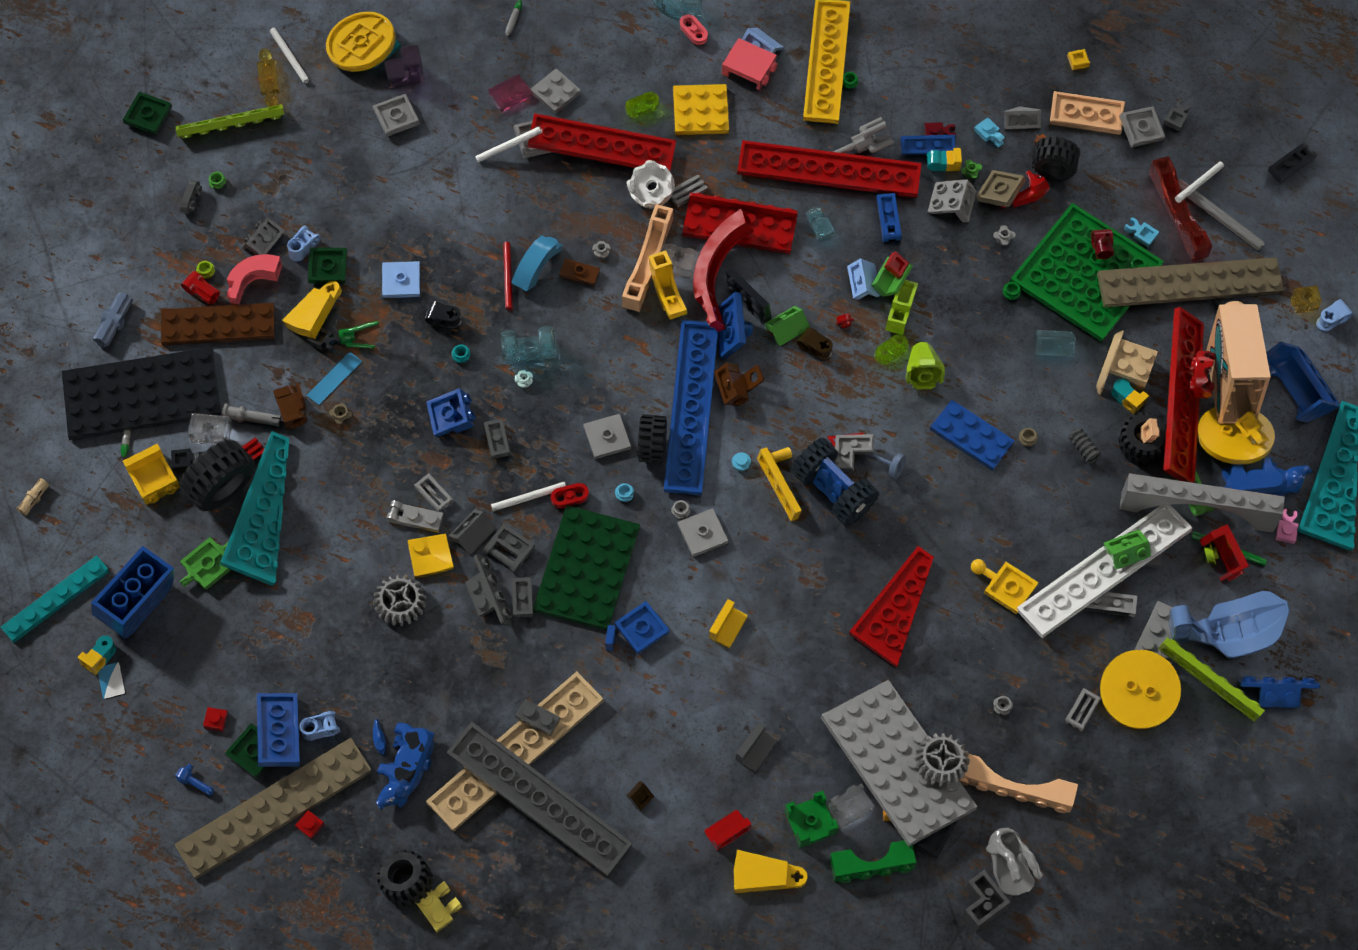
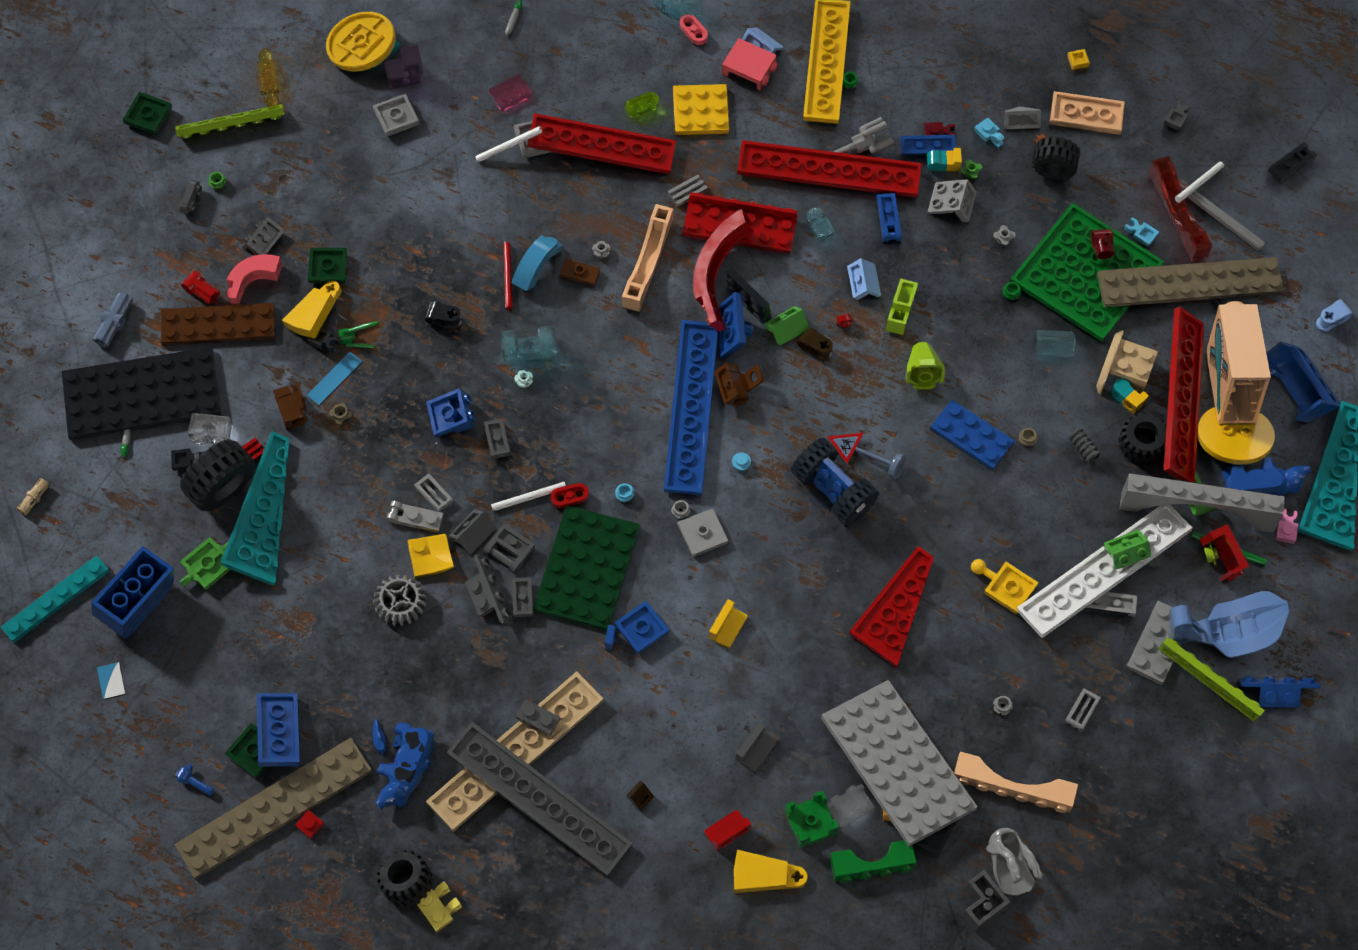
(98, 655): leg -> none
(151, 474): yellow panel -> none
(206, 269): lime plate -> none
(215, 719): red plate -> none
(241, 415): light grey pin -> none
(289, 55): white bar -> none
(303, 241): light blue piece -> none
(320, 725): light blue piece -> none
(401, 279): light blue plate -> none
(461, 349): teal plate -> none
(555, 91): light grey plate -> none
(607, 436): light grey plate -> none
(645, 175): white plate -> none
(652, 438): black tyre -> none
(665, 285): yellow arch -> none
(682, 260): clear brick -> none
(768, 463): yellow piece -> none
(852, 445): light grey tile -> none
(887, 283): bright green panel -> none
(892, 348): clear neon green plate -> none
(896, 264): red plate -> none
(956, 758): light grey gear -> none
(1000, 188): dark tan plate -> none
(1037, 189): red animal -> none
(1140, 689): yellow plate -> none
(1142, 126): light grey plate -> none
(1149, 431): light nougat plate -> none
(1201, 367): red plate -> none
(1250, 427): yellow plate -> none
(1310, 293): clear yellow brick -> none

